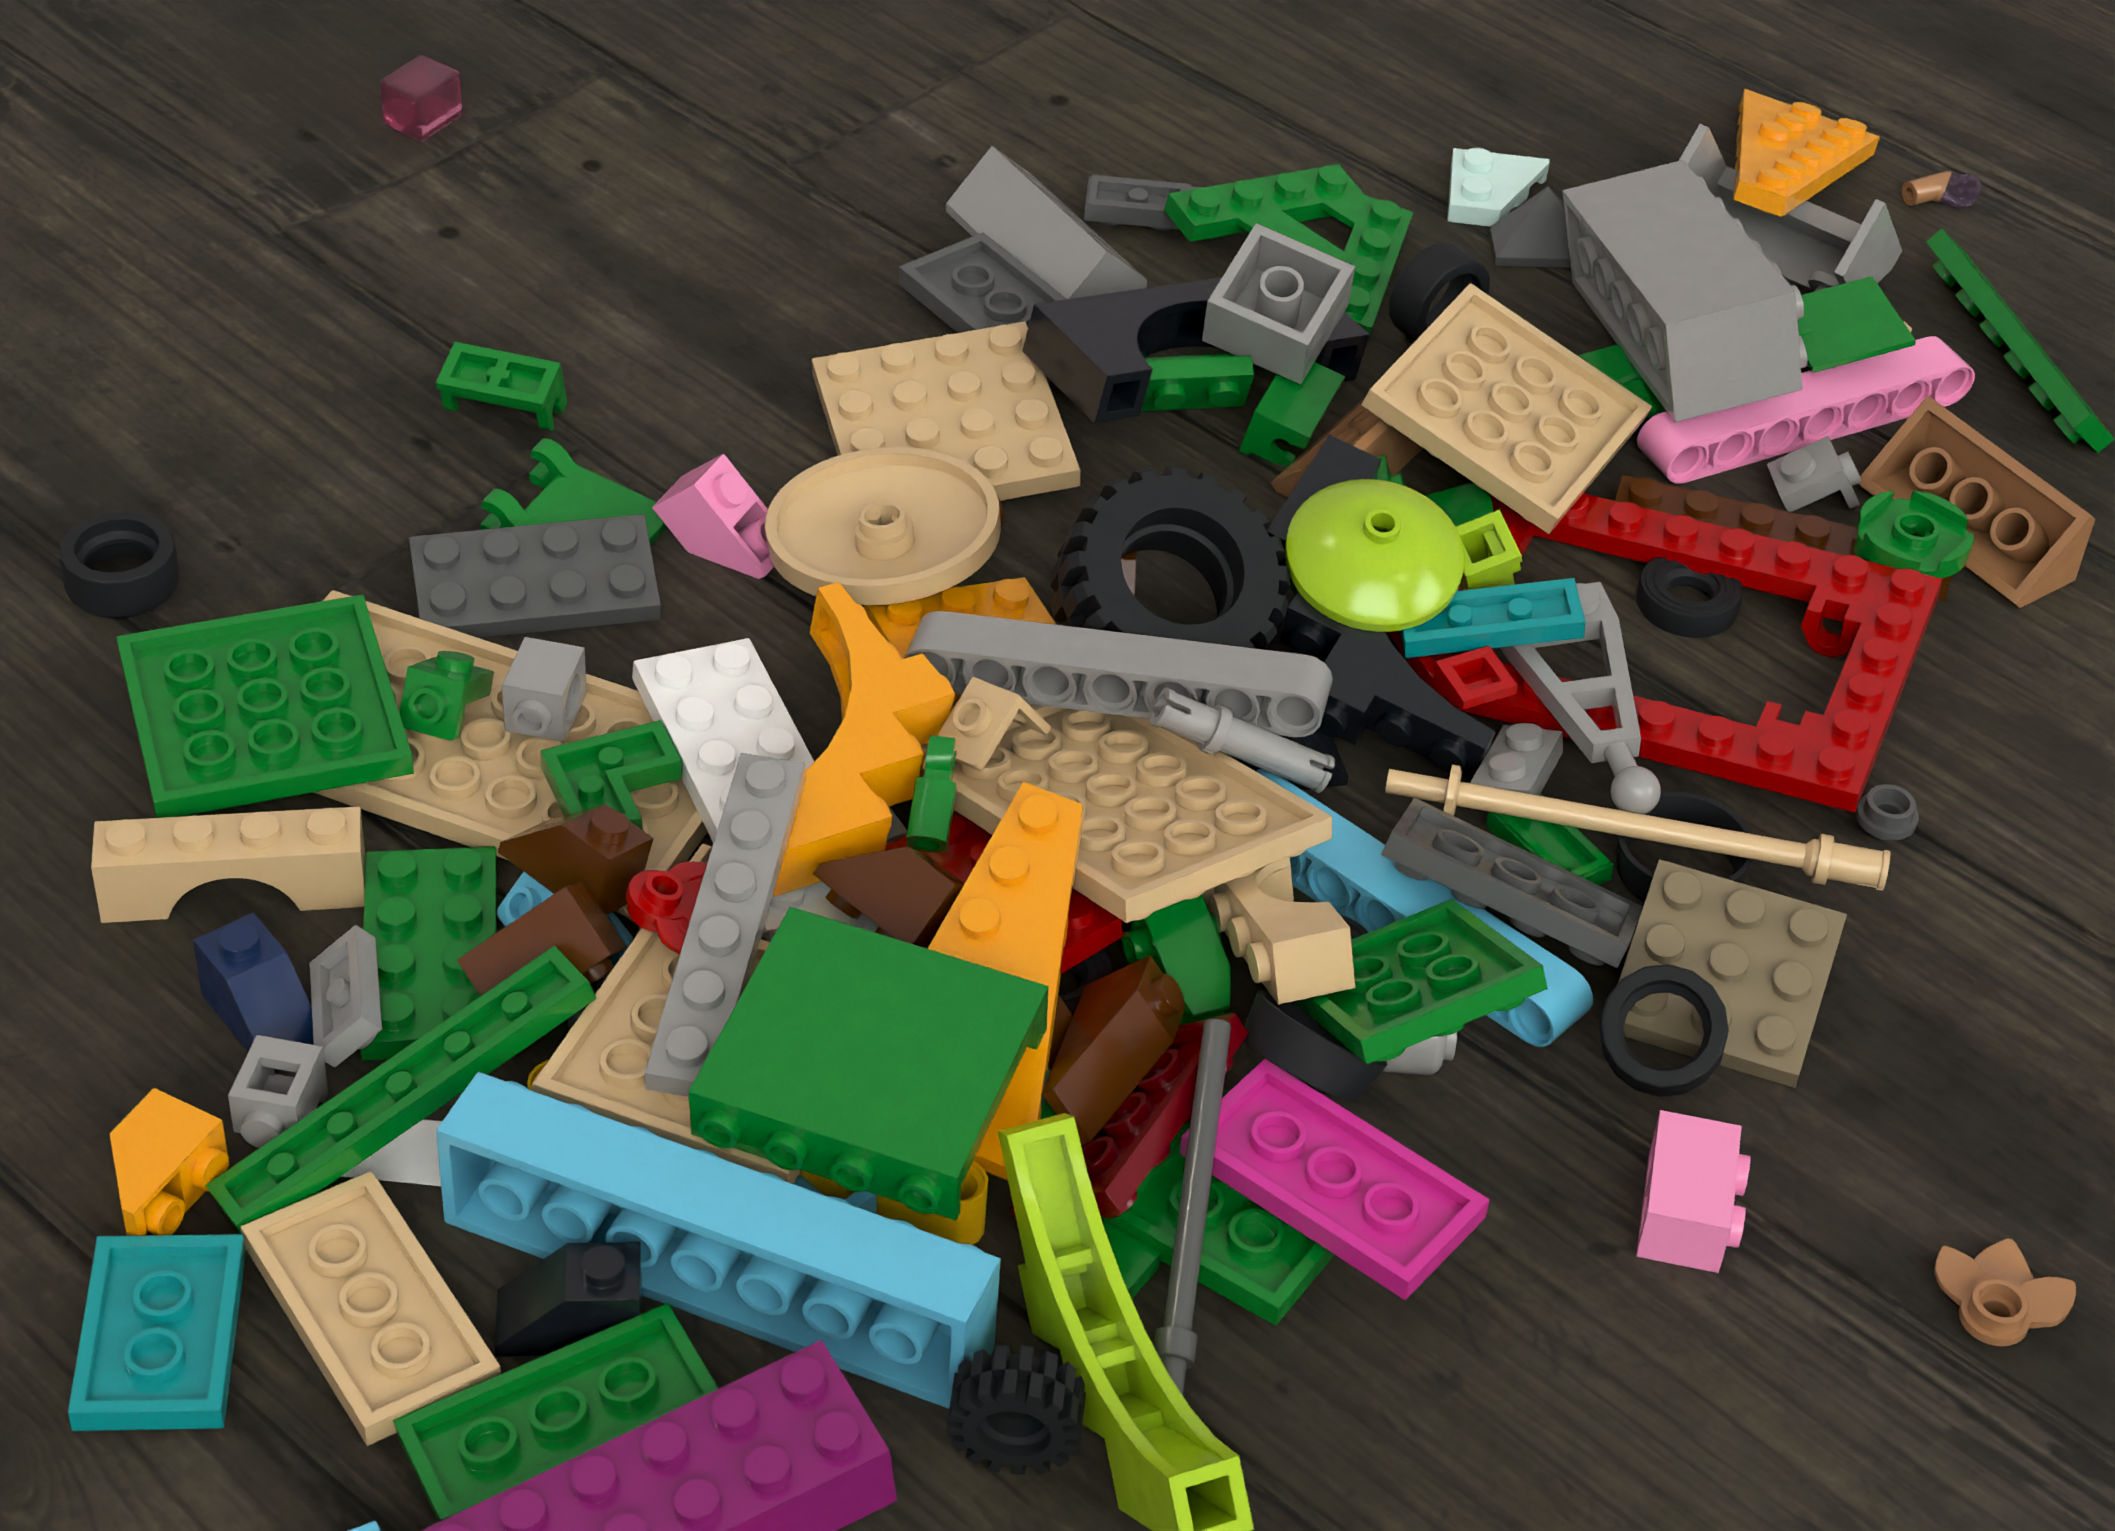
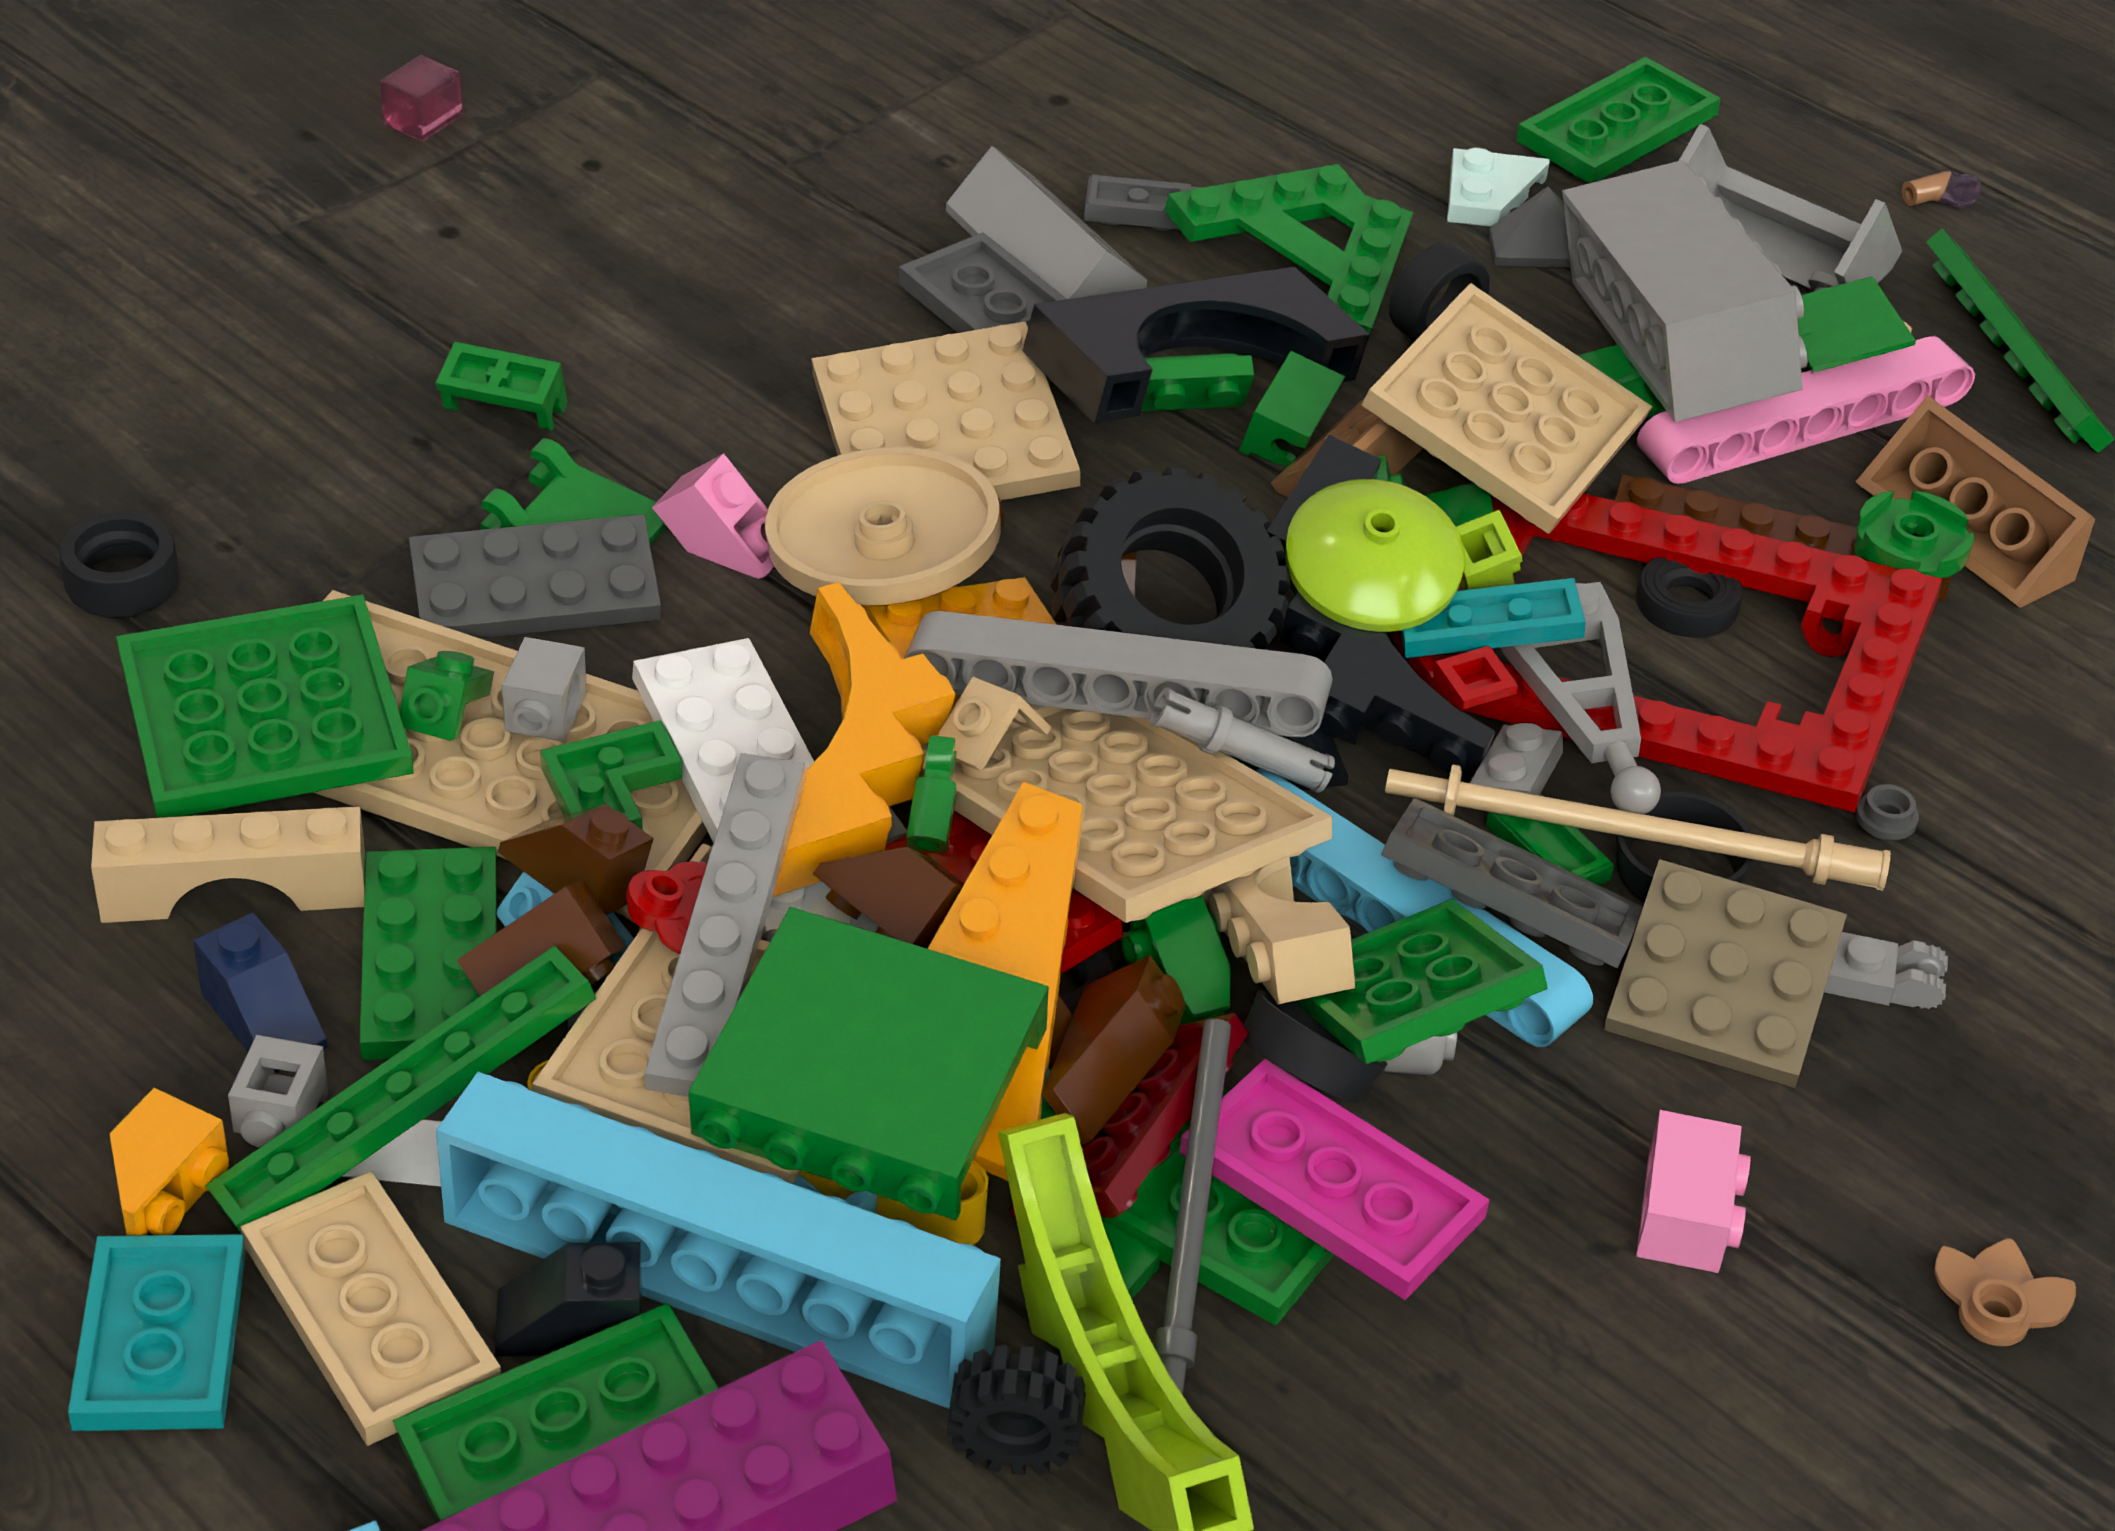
(345, 996): light grey plate -> none
(1278, 303): light grey brick -> none
(1618, 120): none -> green plate
(1675, 981): black tyre -> none
(1792, 152): light orange wing -> none
(1813, 474): light grey bracket -> none
(1888, 973): none -> light grey hinge

